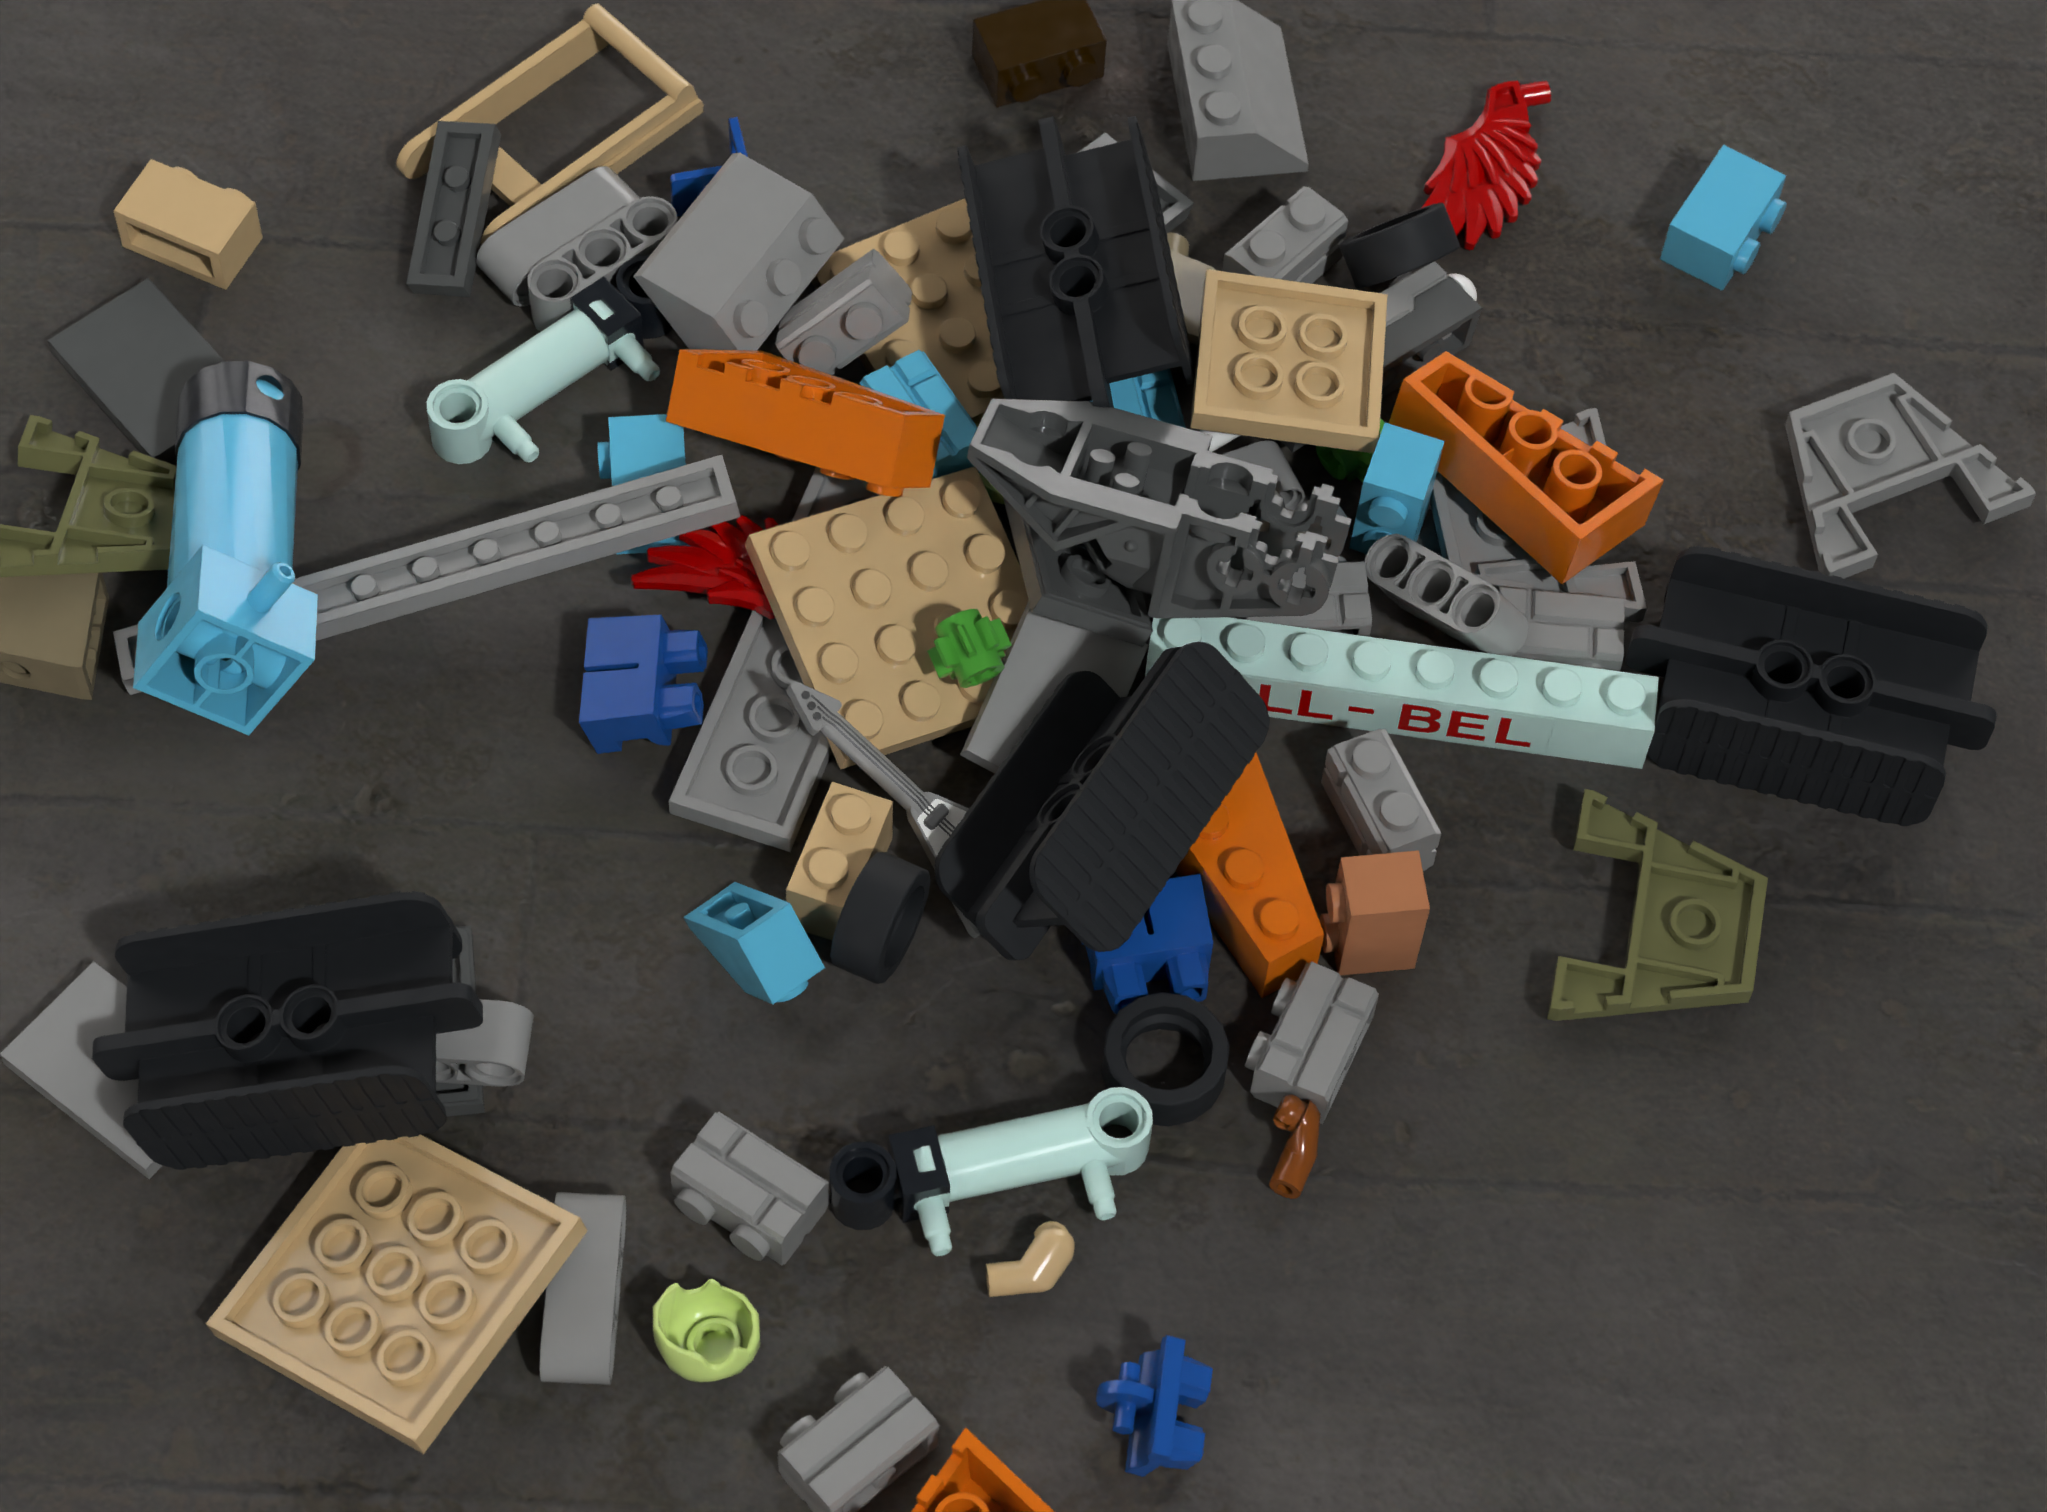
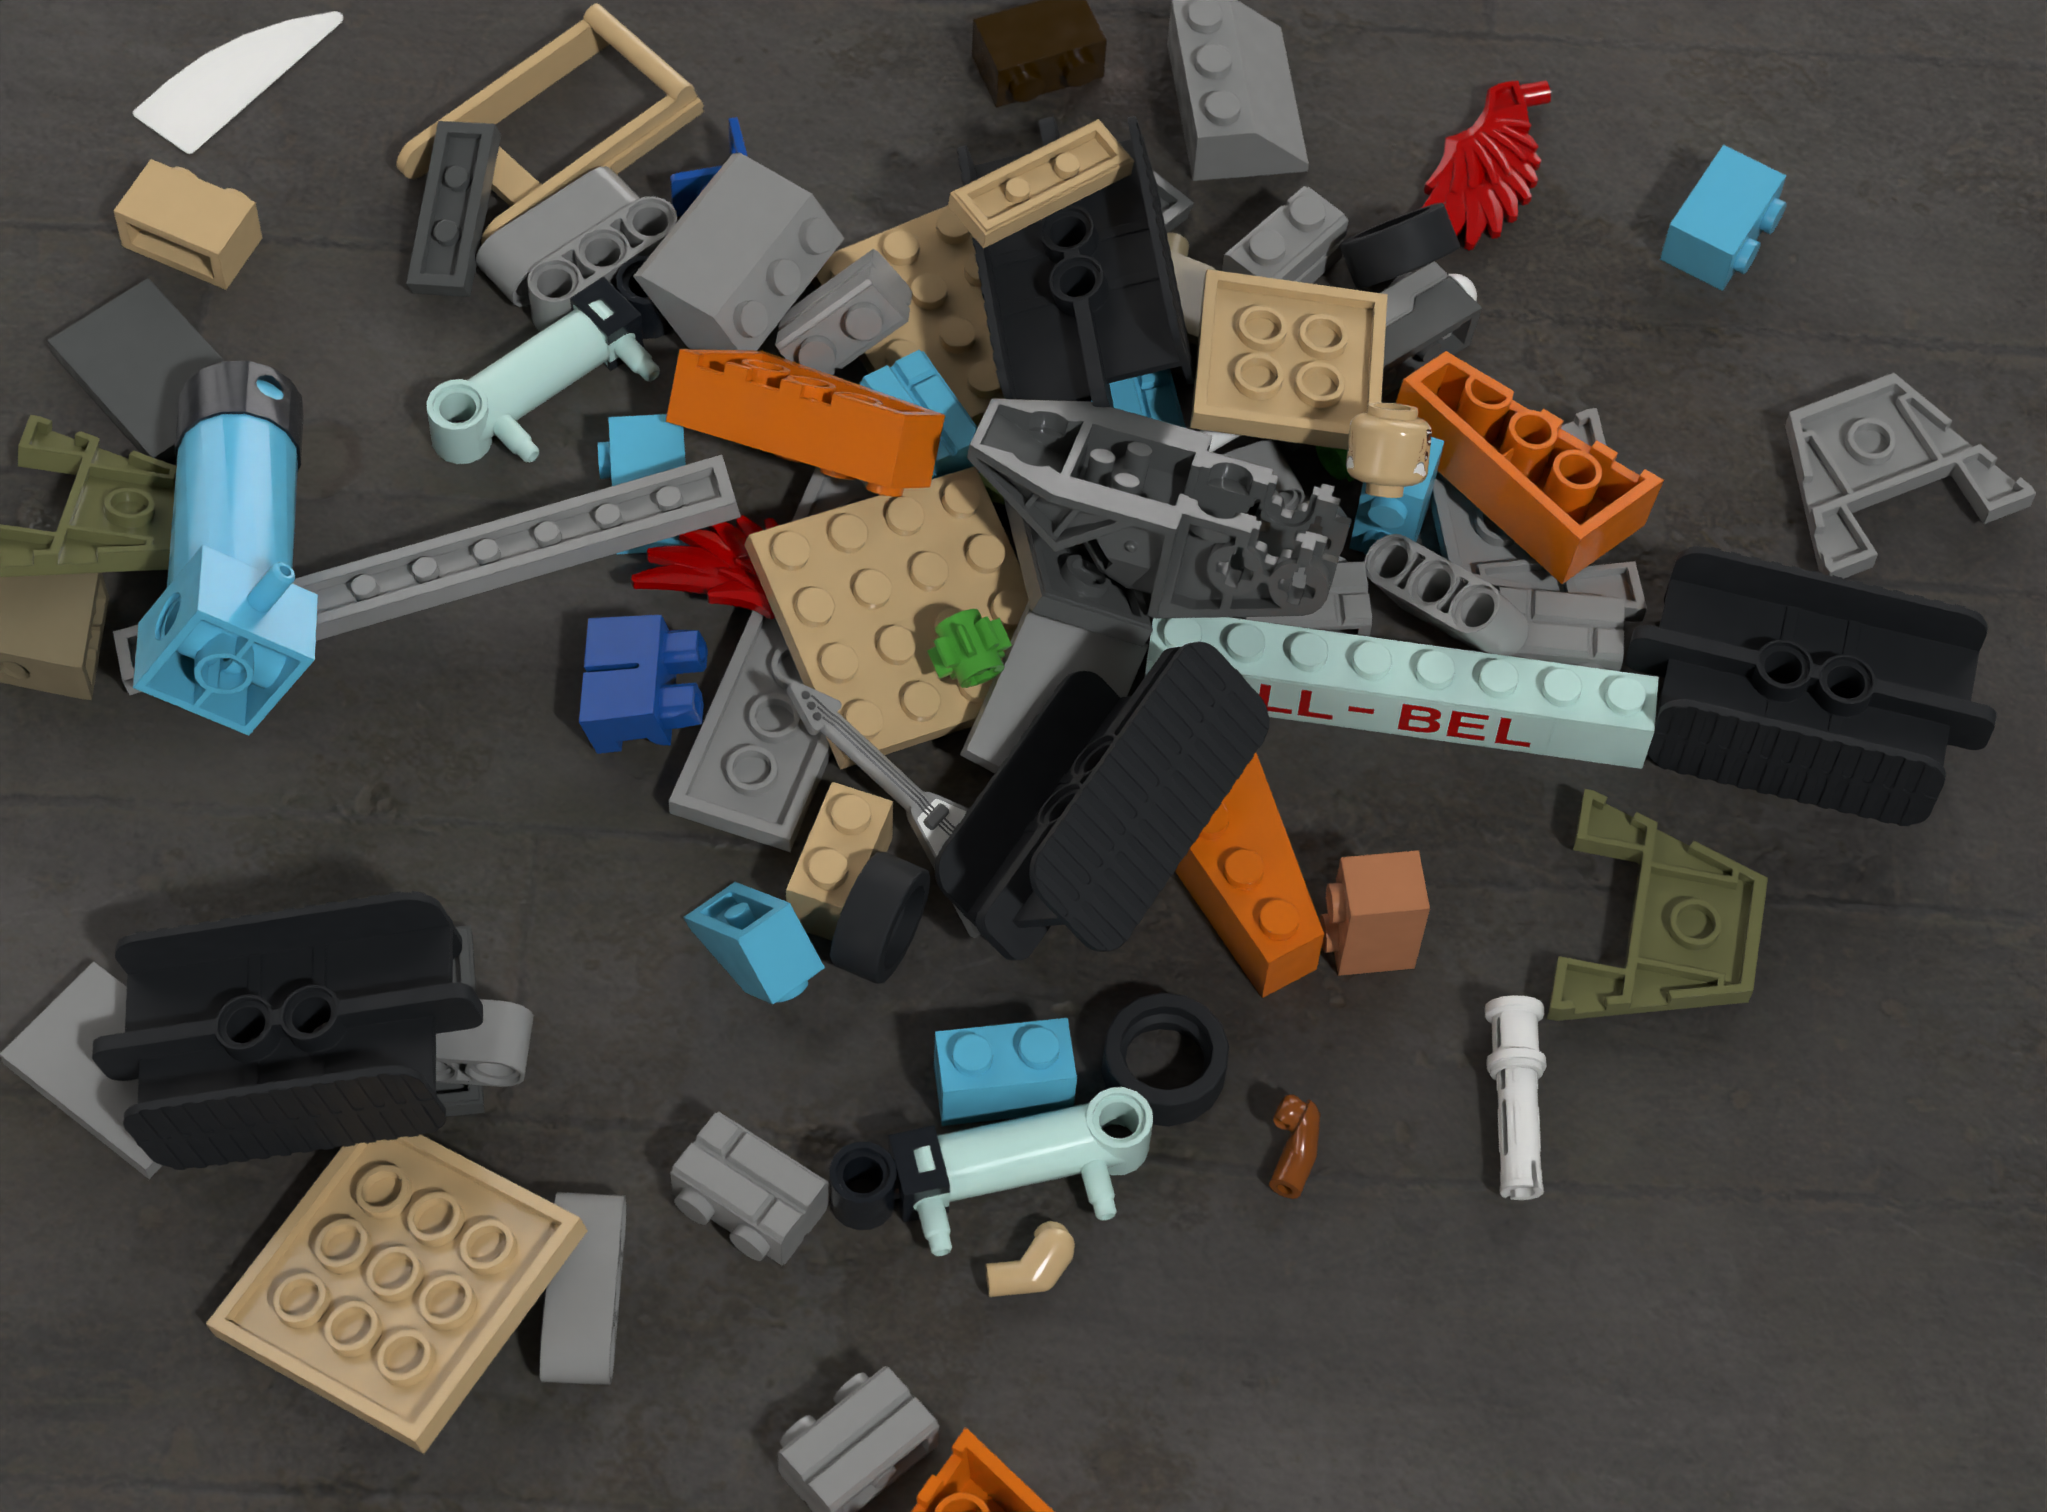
(228, 79): none -> white sticker
(706, 1331): yellowish green hair -> none
(1004, 1071): none -> medium azure brick
(1040, 183): none -> tan tile
(1147, 1406): blue hips -> none
(1167, 944): blue hips -> none
(1313, 1039): light grey brick -> none
(1379, 798): light grey brick -> none
(1388, 449): none -> tan head
(1516, 1068): none -> white pin

